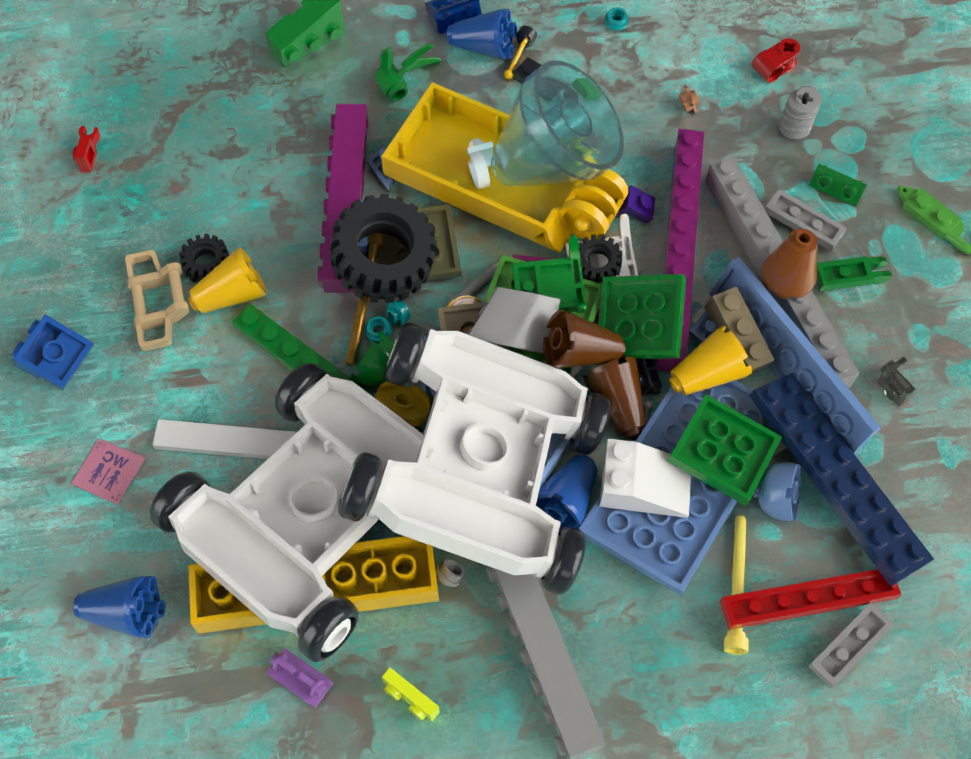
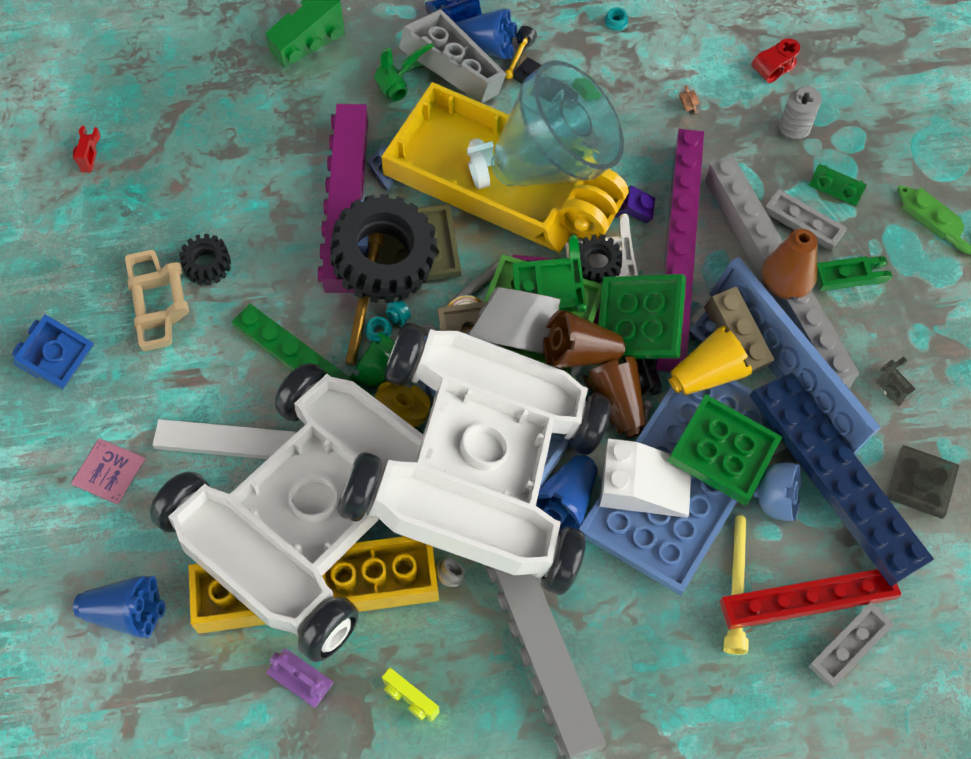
(228, 284): yellow cone -> none
(453, 56): none -> light grey wedge
(922, 481): none -> clear smoke plate

